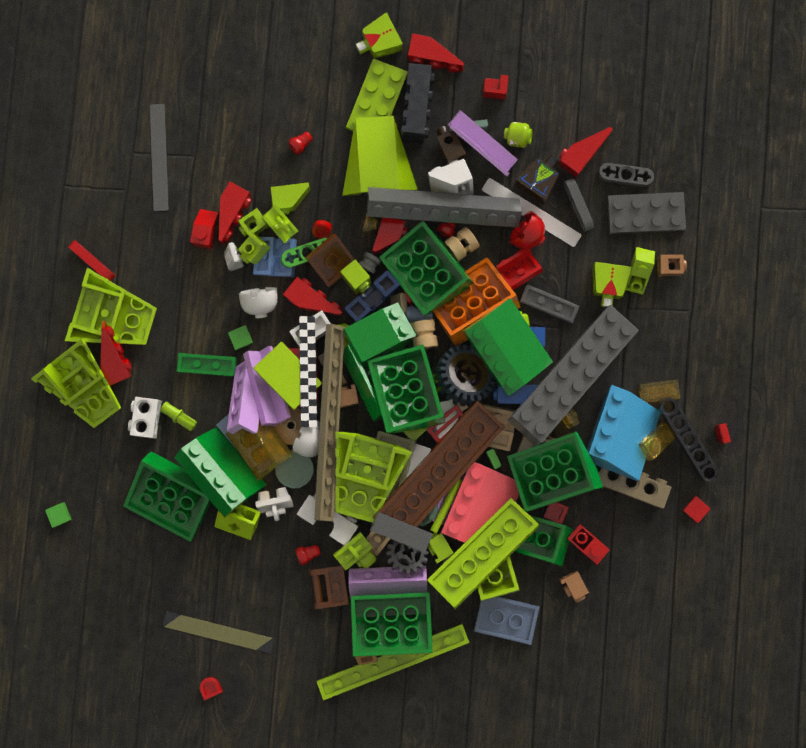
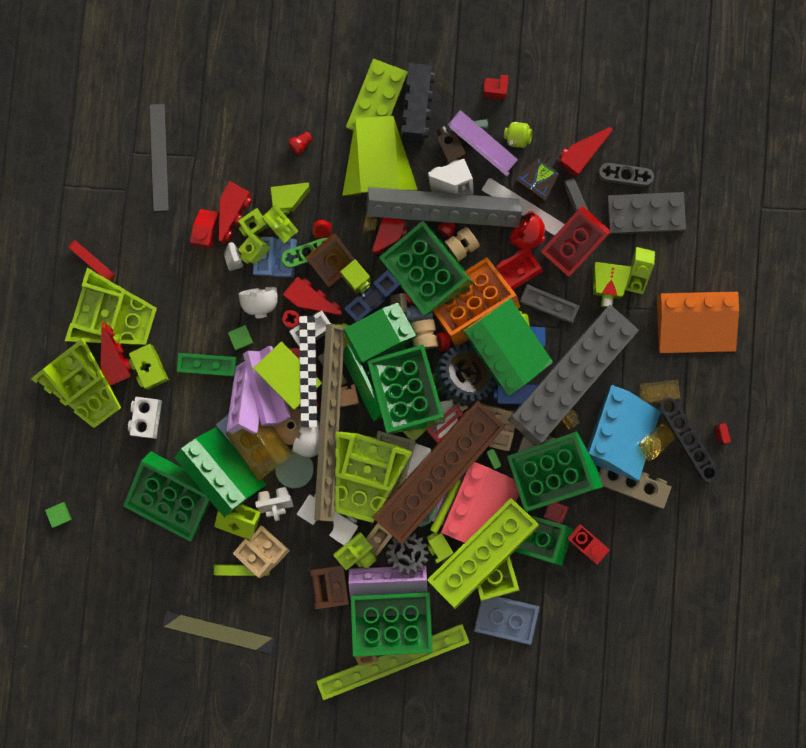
(156, 372): none -> lime brick
(178, 416): lime axle -> none
(210, 687): red tile -> none
(233, 570): none -> lime beam
(261, 552): none -> tan slope
(286, 318): none -> red bush
(307, 553): red piece -> none
(369, 263): dark grey wheel -> none
(380, 38): lime torso -> none
(401, 532): dark grey tile -> none
(429, 52): red slope -> none
(443, 341): none -> red tile
(574, 586): medium nougat brick -> none
(575, 241): none -> red brick
(678, 261): medium nougat brick -> none
(696, 509): red tile -> none
(697, 322): none -> orange slope

